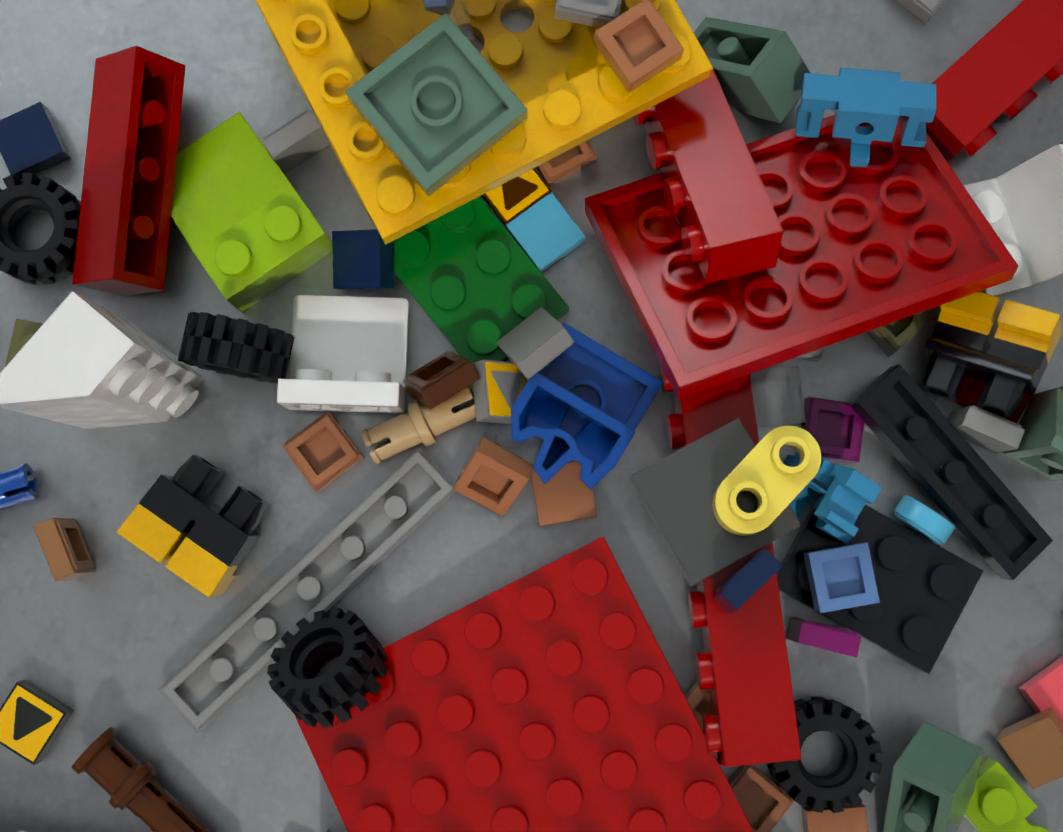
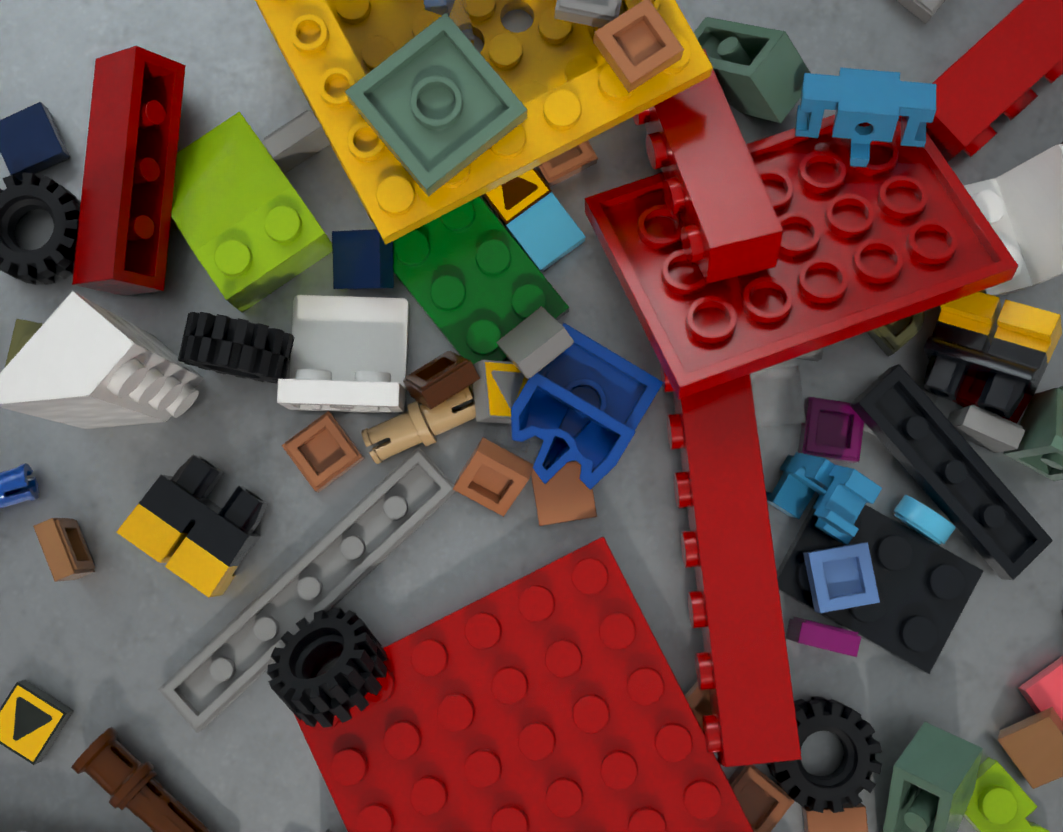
(680, 499): dark grey tile -> none
(747, 580): dark blue tile -> none
(767, 479): light yellow plate -> none

